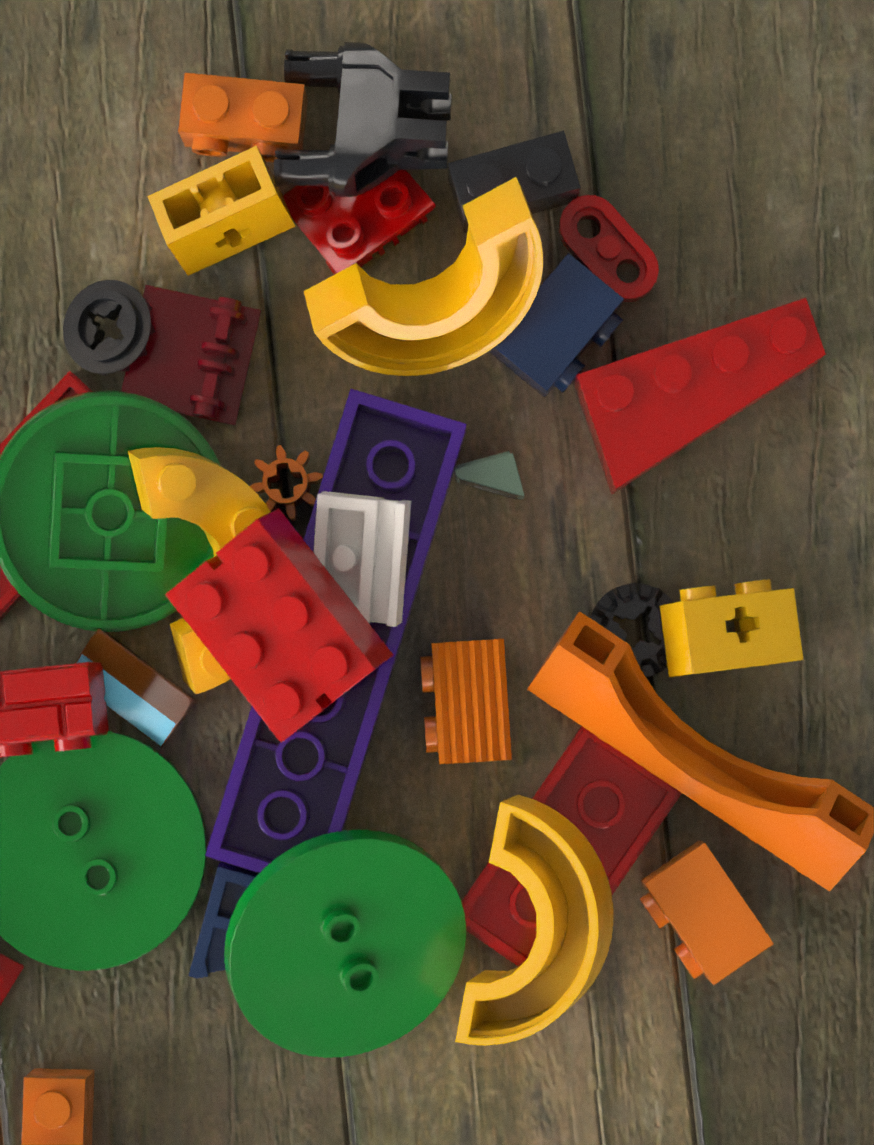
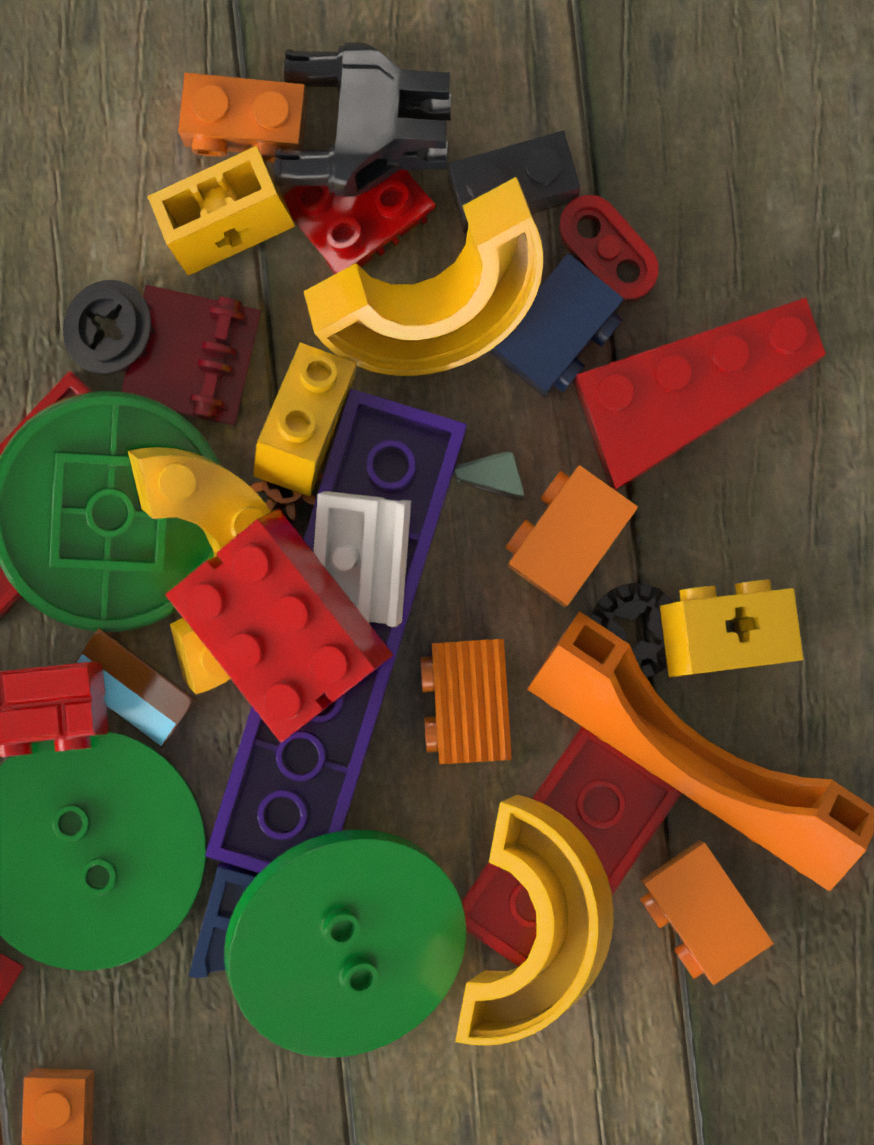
(304, 419): none -> yellow brick
(570, 535): none -> orange brick

